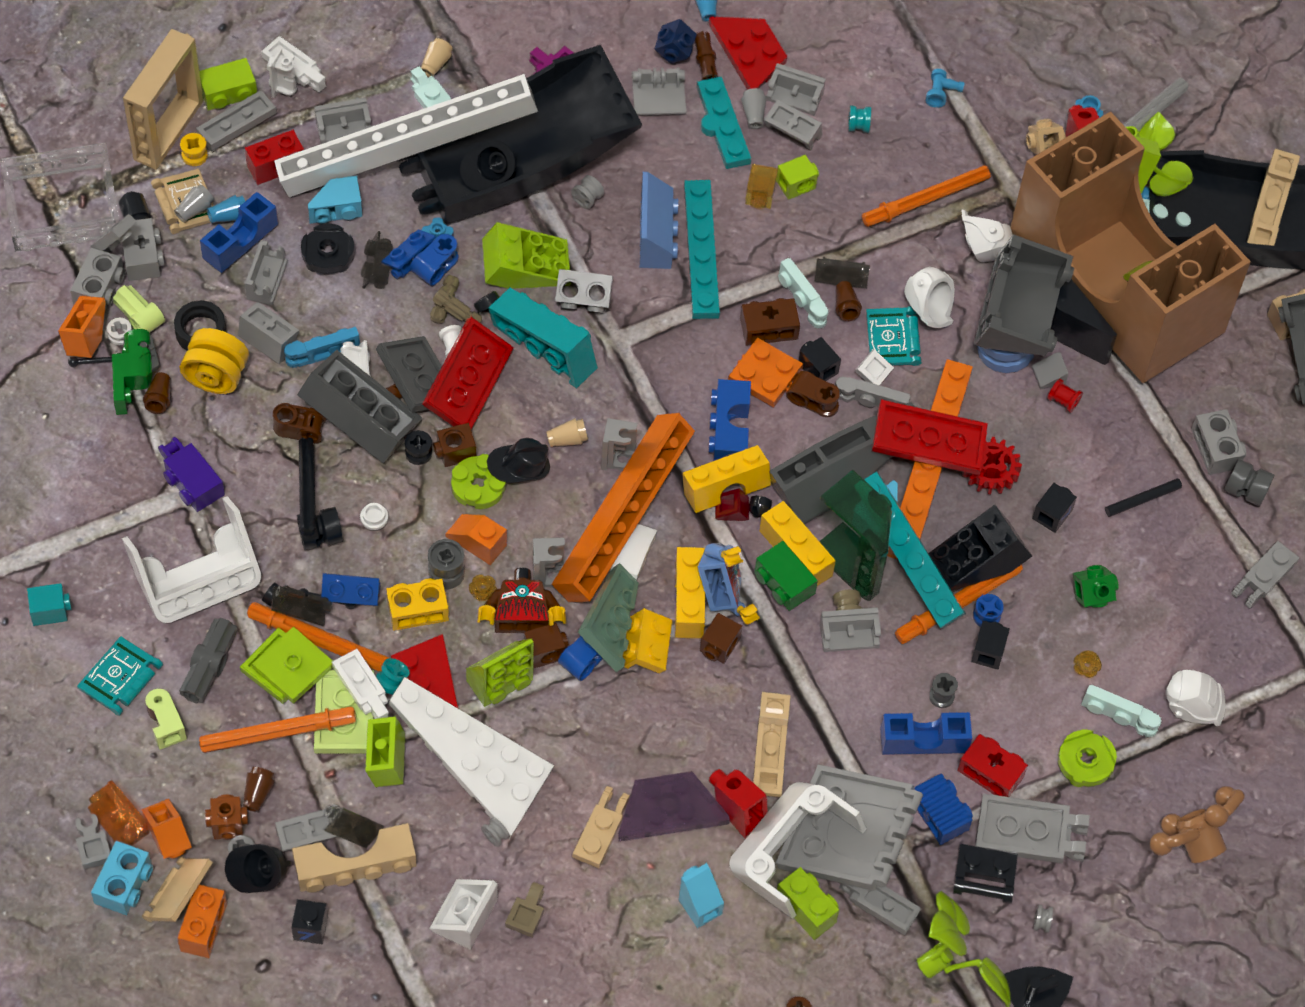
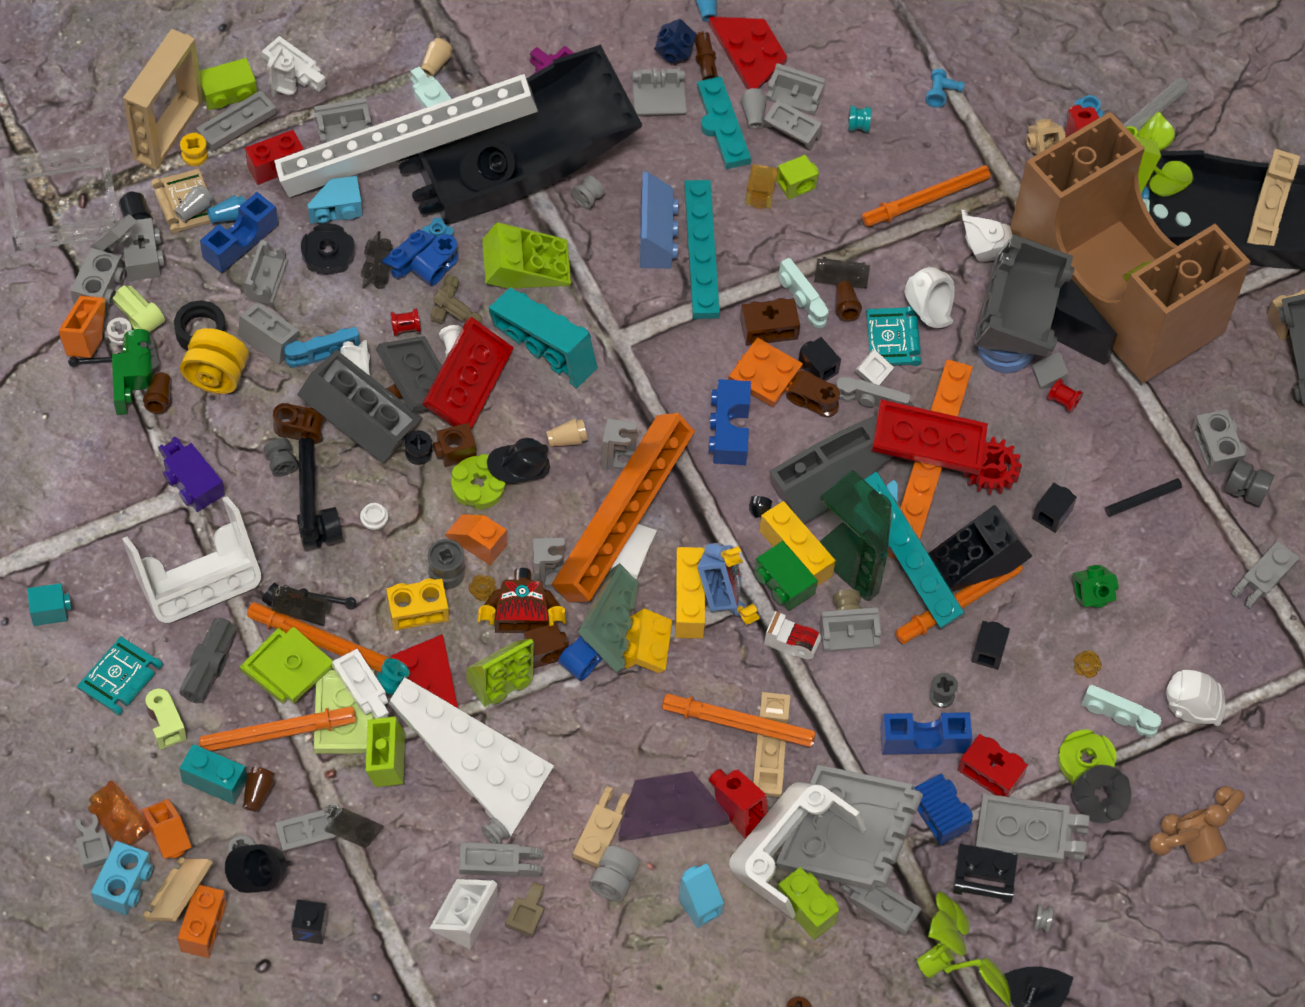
(213, 774): none -> teal brick
(226, 816): dark orange brick -> none
(280, 455): none -> dark grey wheel
(321, 868): tan arch -> none
(351, 589): blue hinge -> none
(405, 322): none -> red bush
(483, 303): black tile -> none
(498, 859): none -> light grey hinge
(585, 282): light grey brick -> none
(613, 876): none -> light grey wheel
(706, 483): yellow arch -> none
(720, 638): reddish brown brick -> none
(733, 506): dark red slope -> none
(738, 720): none -> orange axle
(792, 637): none -> white leg
(988, 604): blue wheel -> none
(1116, 784): none -> black plate

